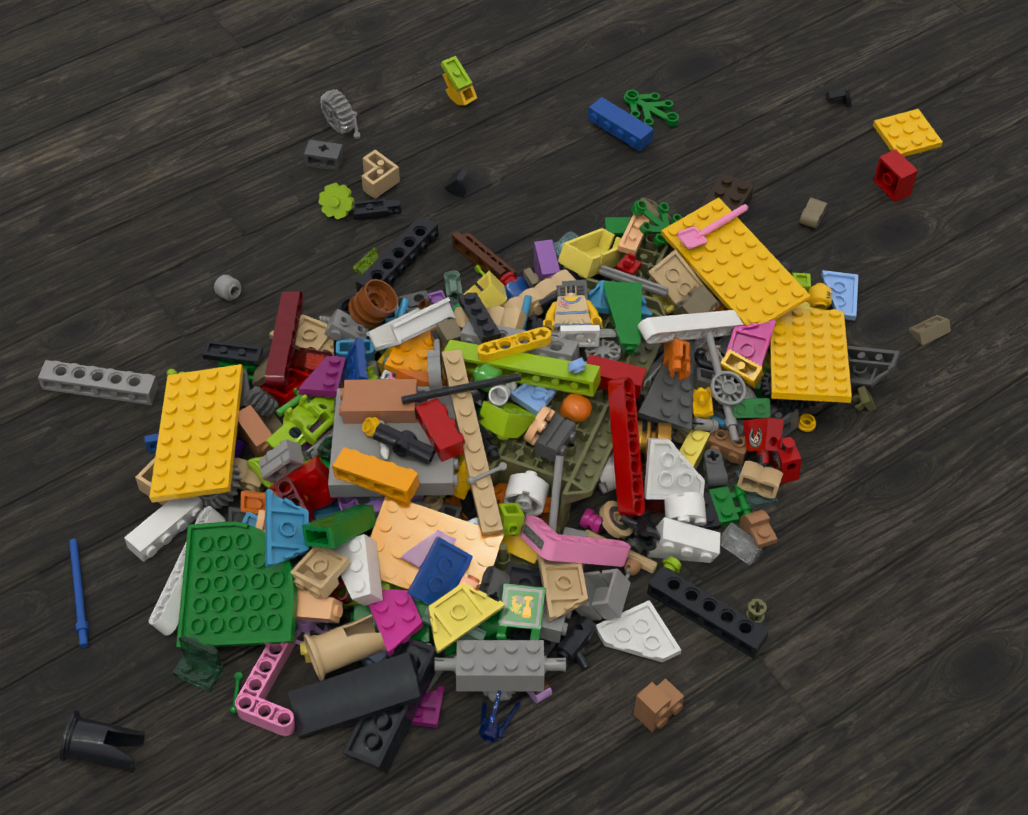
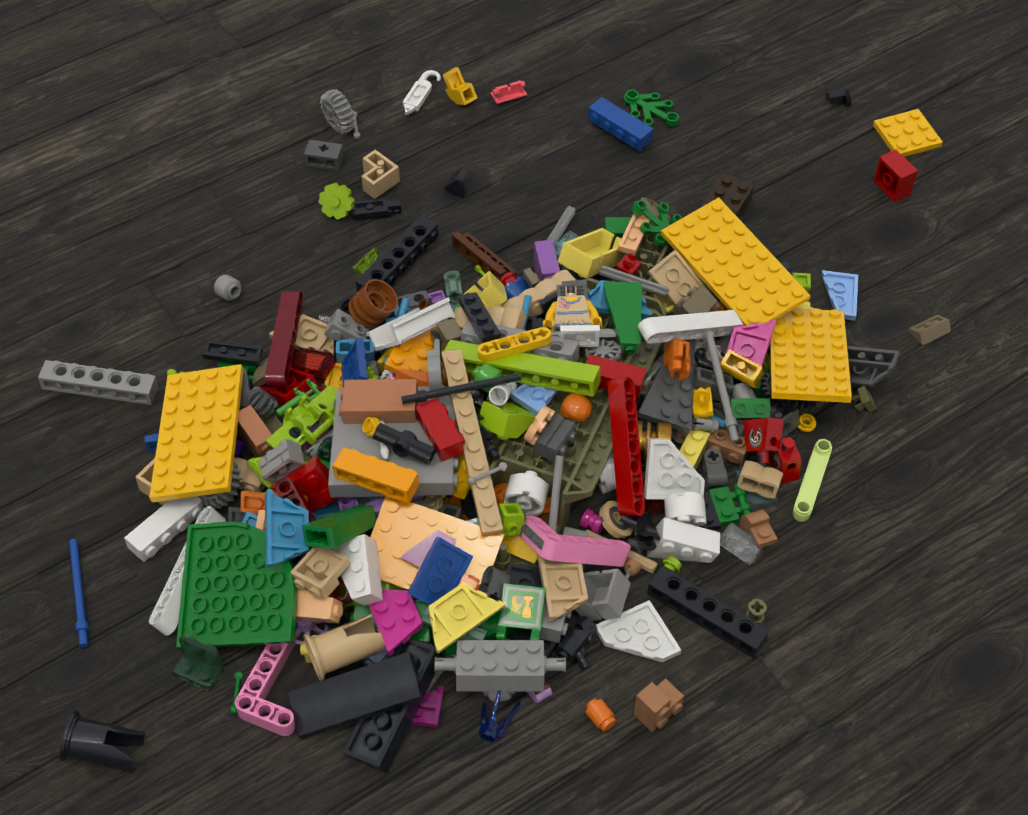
(325, 378): magenta wing -> none
(419, 92): none -> white plate
(456, 73): lime plate -> none
(505, 93): none -> coral hinge
(562, 224): none -> light grey axle
(576, 365): light blue plate -> none
(600, 714): none -> orange brick
(693, 237): bright pink piece -> none
(728, 388): light grey wheel -> none
(812, 480): none -> yellowish green piece
(813, 213): dark tan axle -> none
(820, 296): yellow head -> none

